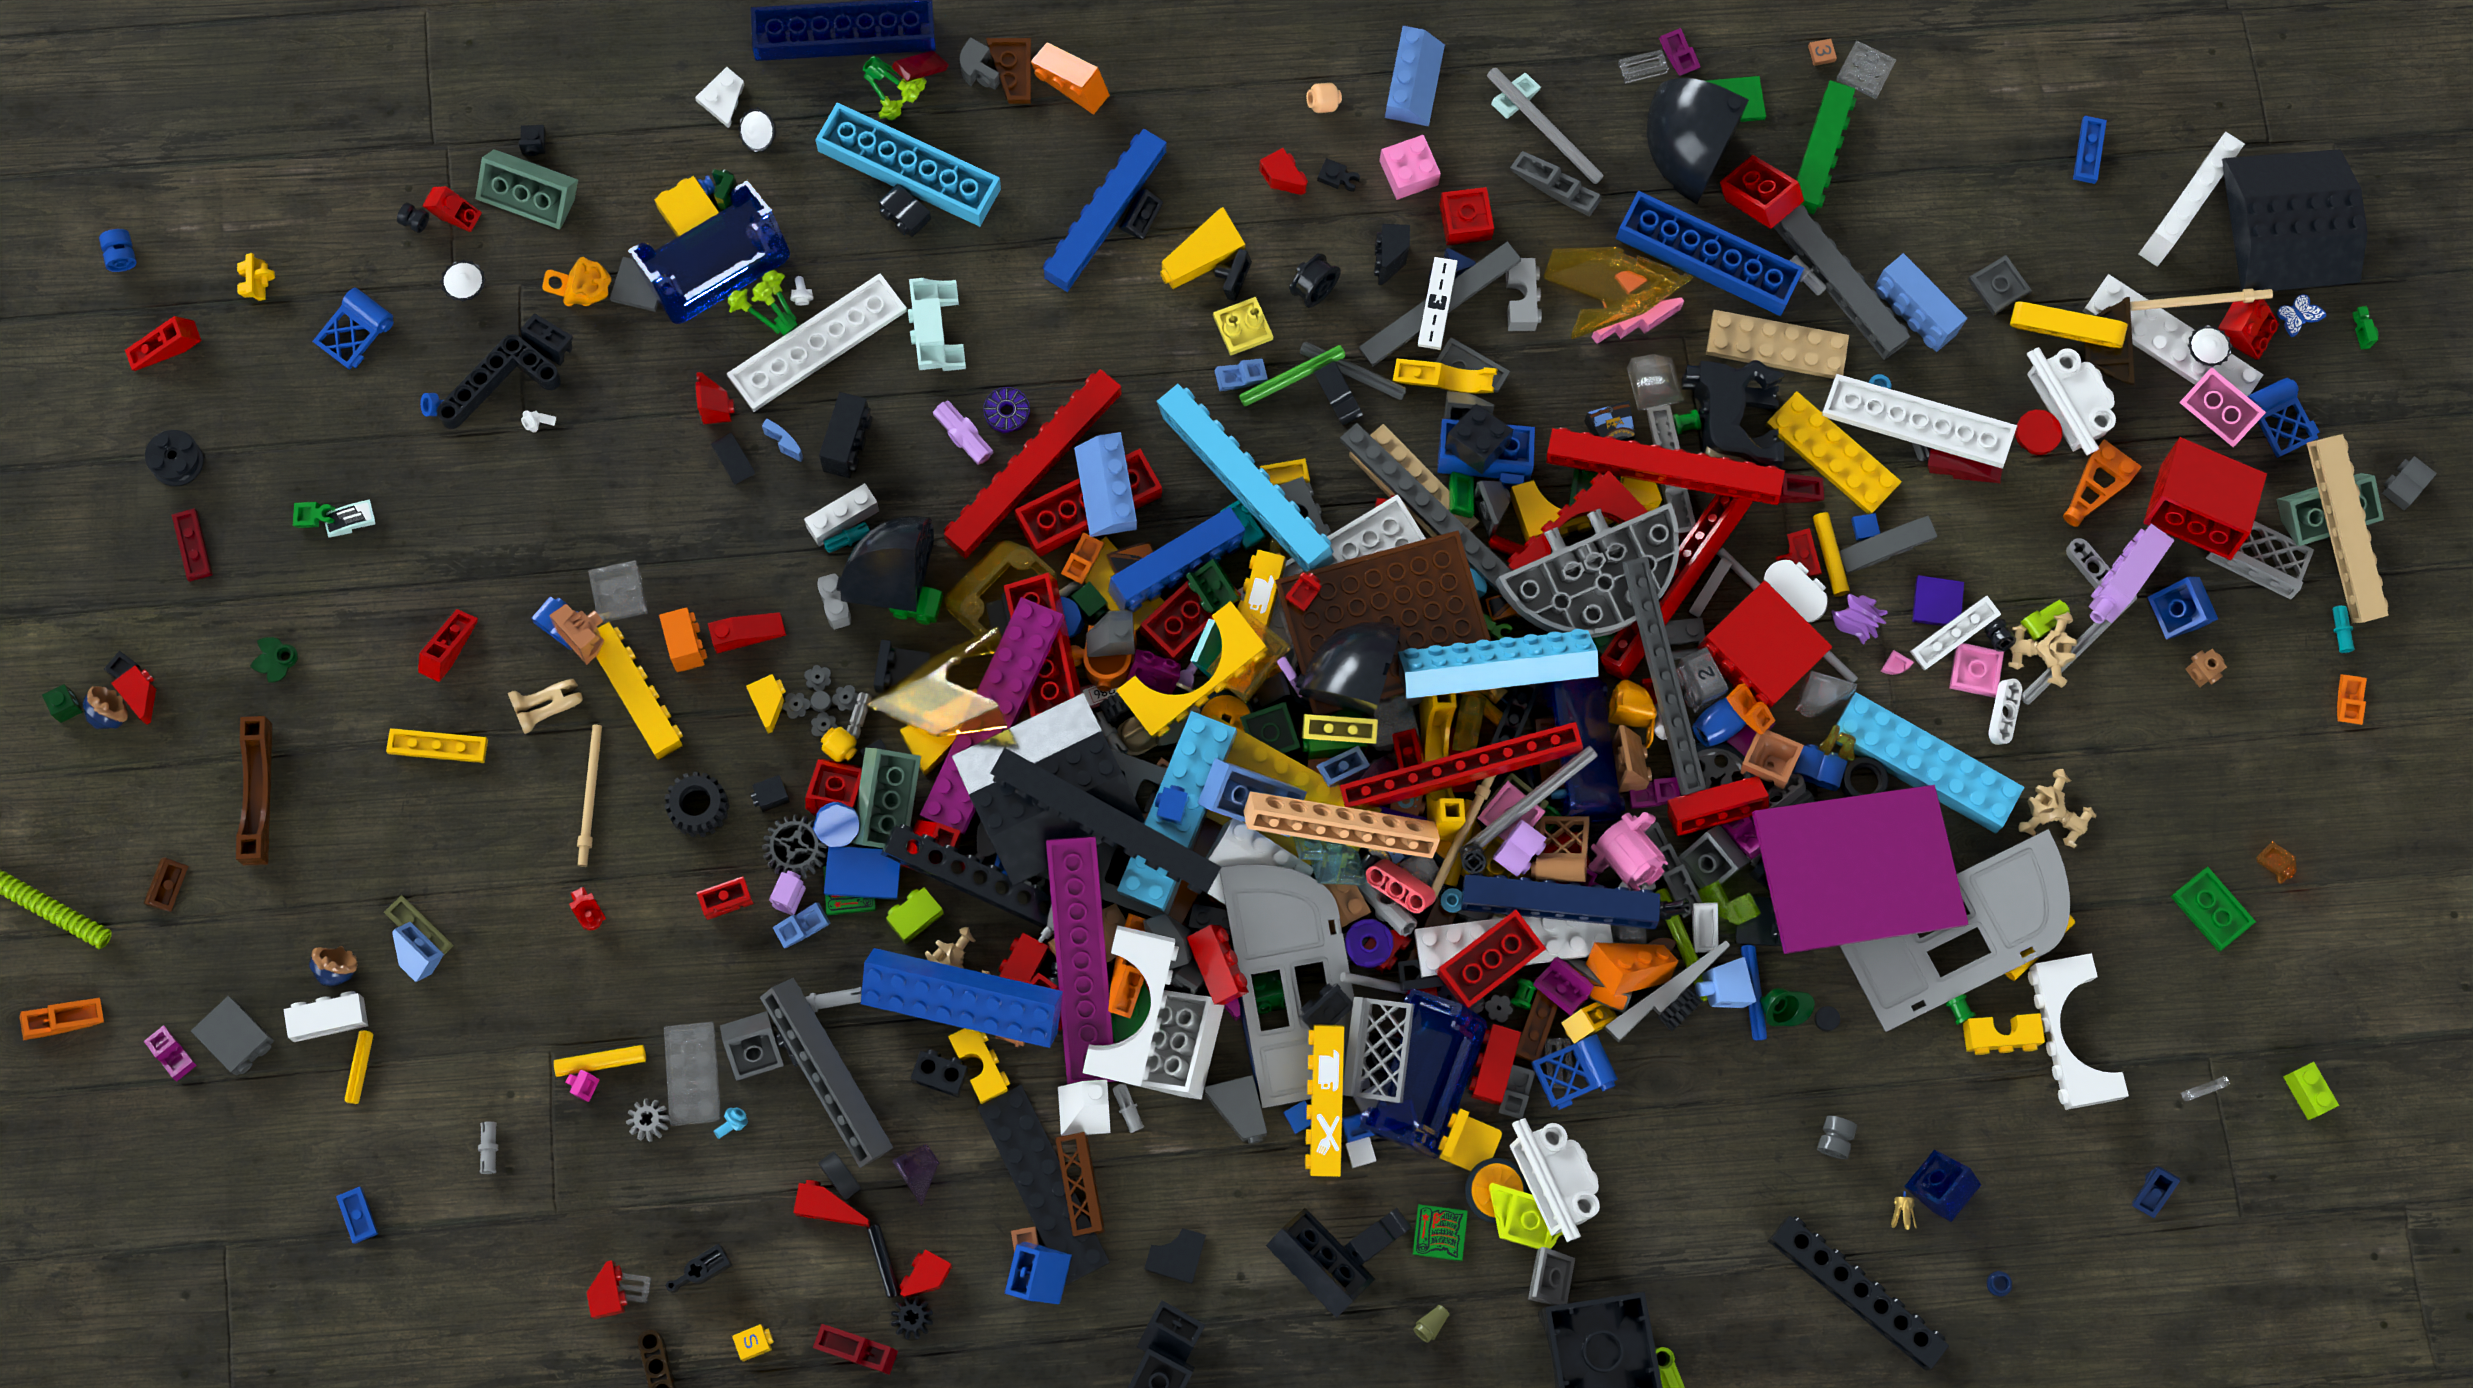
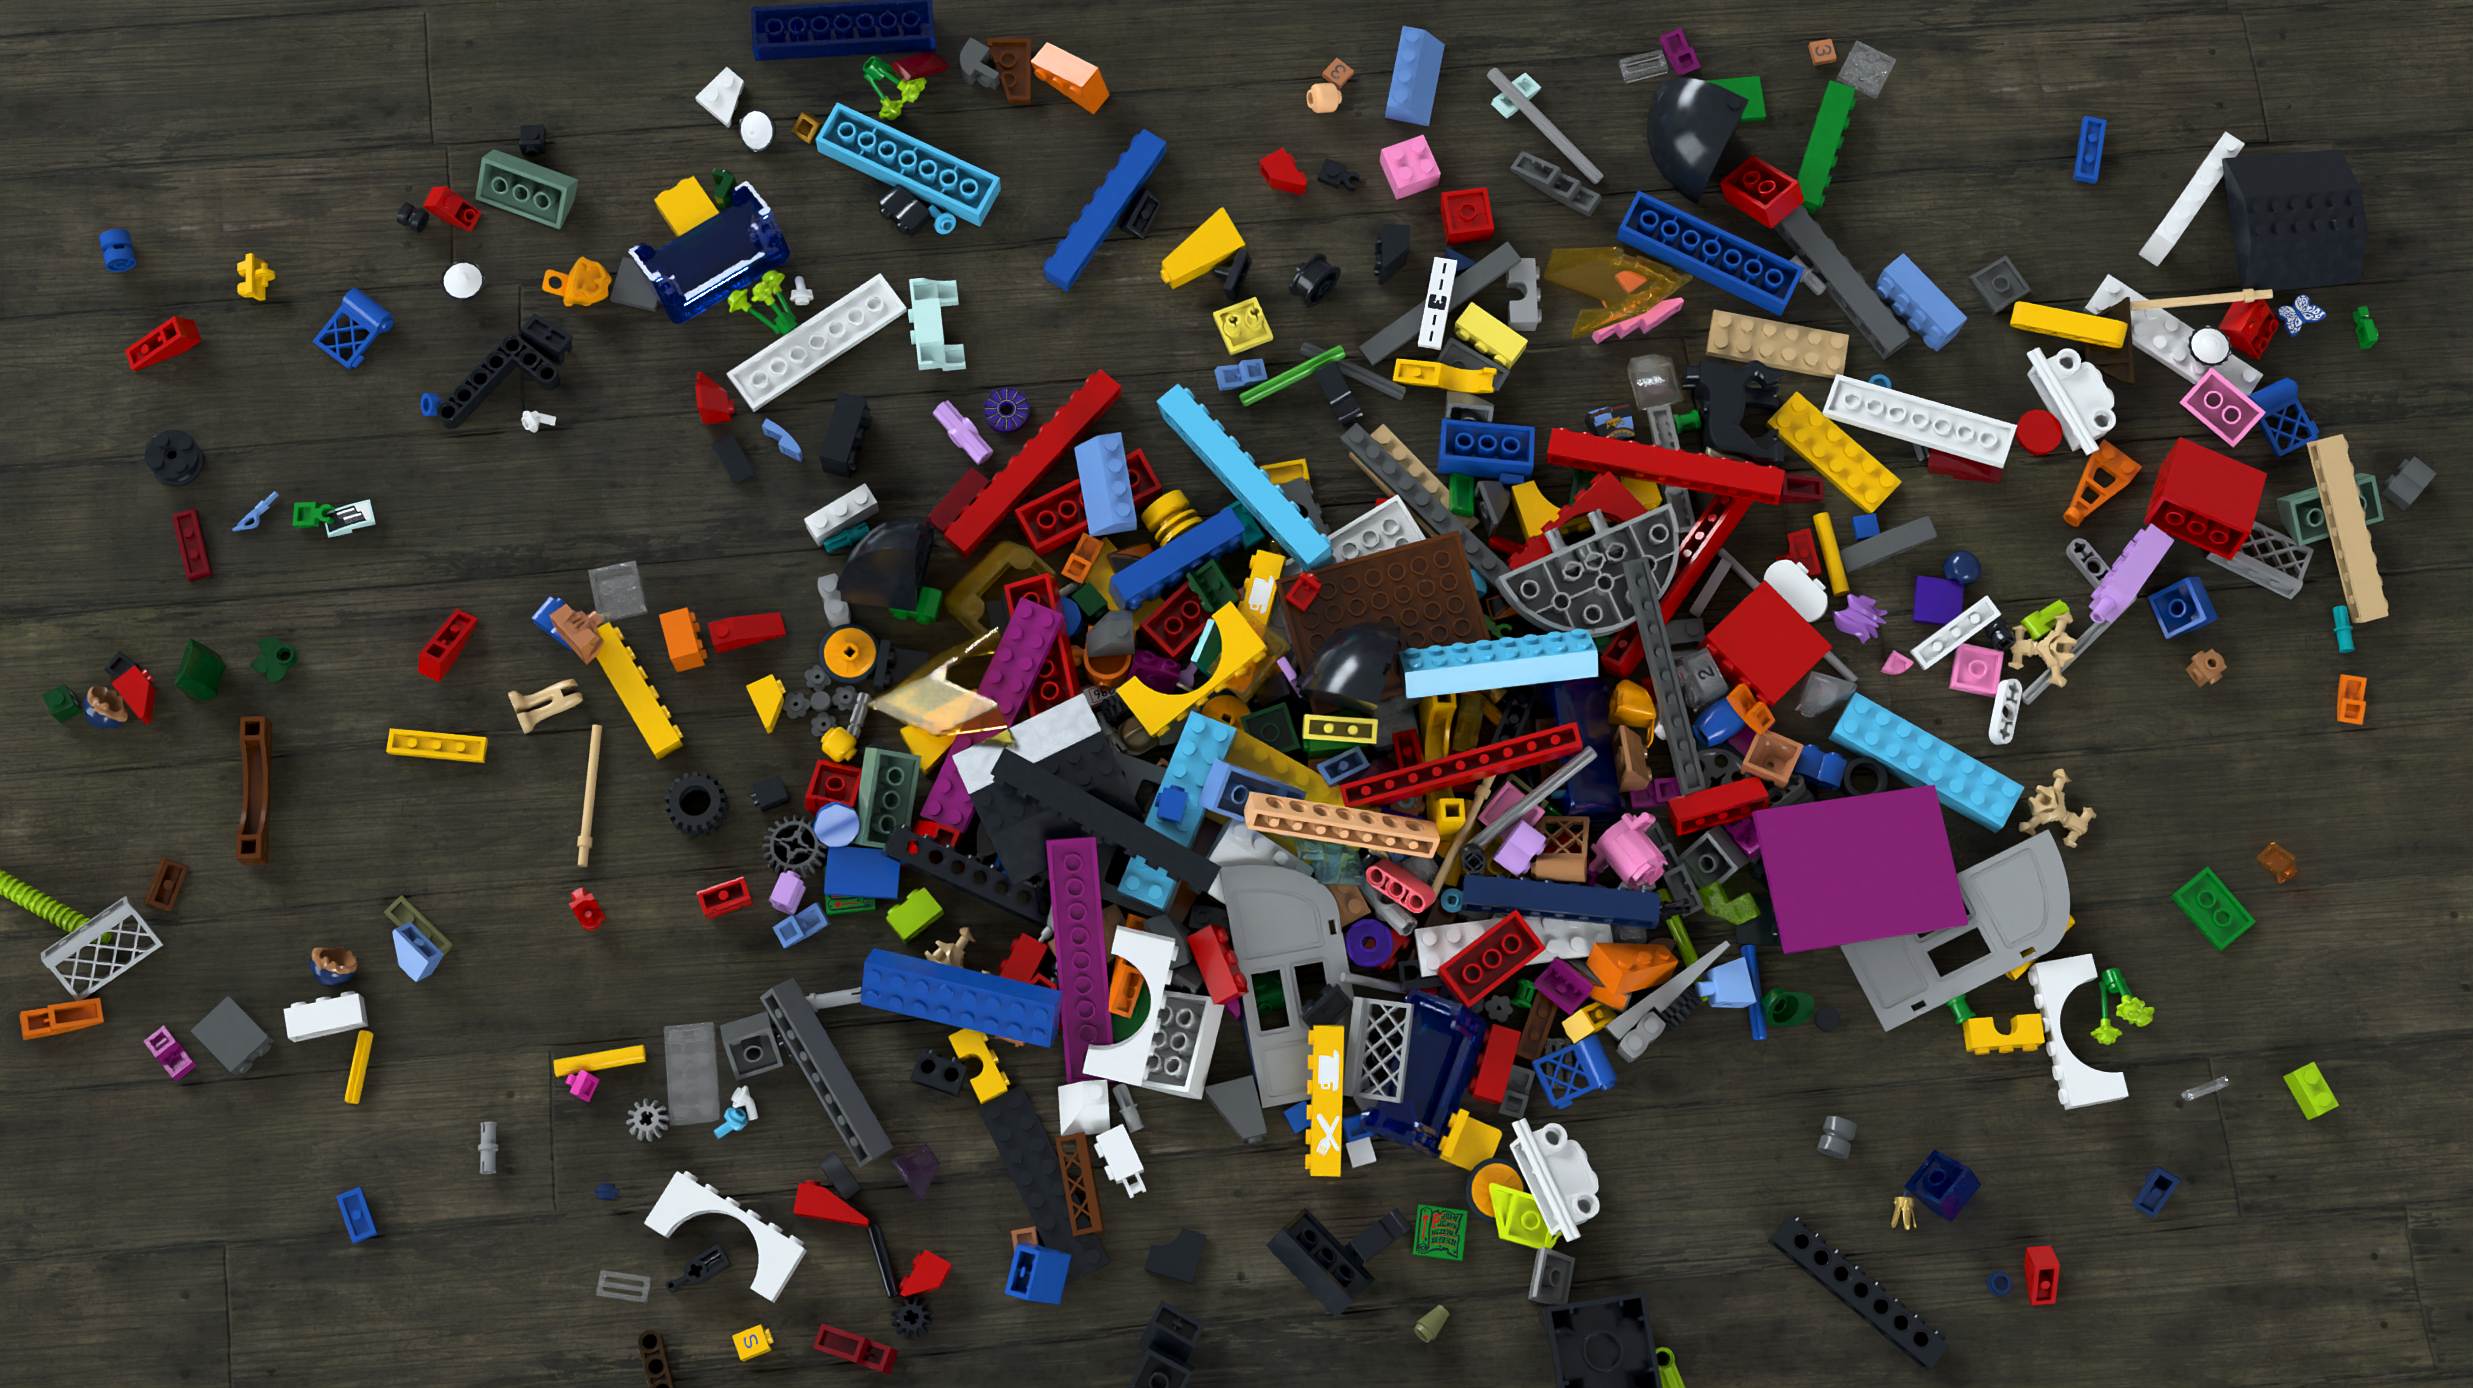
(90, 931): none -> light grey fence
(200, 671): none -> dark green slope
(255, 513): none -> medium blue hand
(605, 1292): red slope -> none
(606, 1191): none -> dark blue plate
(688, 1199): none -> white arch
(707, 185): blue bush -> none
(742, 1098): none -> white plate
(807, 127): none -> pearl gold slope
(836, 645): none -> light orange wheel
(944, 222): none -> medium azure plate
(961, 495): none -> dark red tile
(1120, 1158): none -> white brick
(1170, 517): none -> yellow wheel
(1338, 73): none -> nougat tile
(1478, 439): black brick -> none
(1490, 336): none -> light yellow brick
(1637, 1040): none -> light grey brick
(1705, 926): white tile -> none
(1848, 741): clear yellow piece -> none
(1963, 567): none -> dark blue hair
(2041, 1274): none -> red slope
(2130, 1009): none -> lime plant

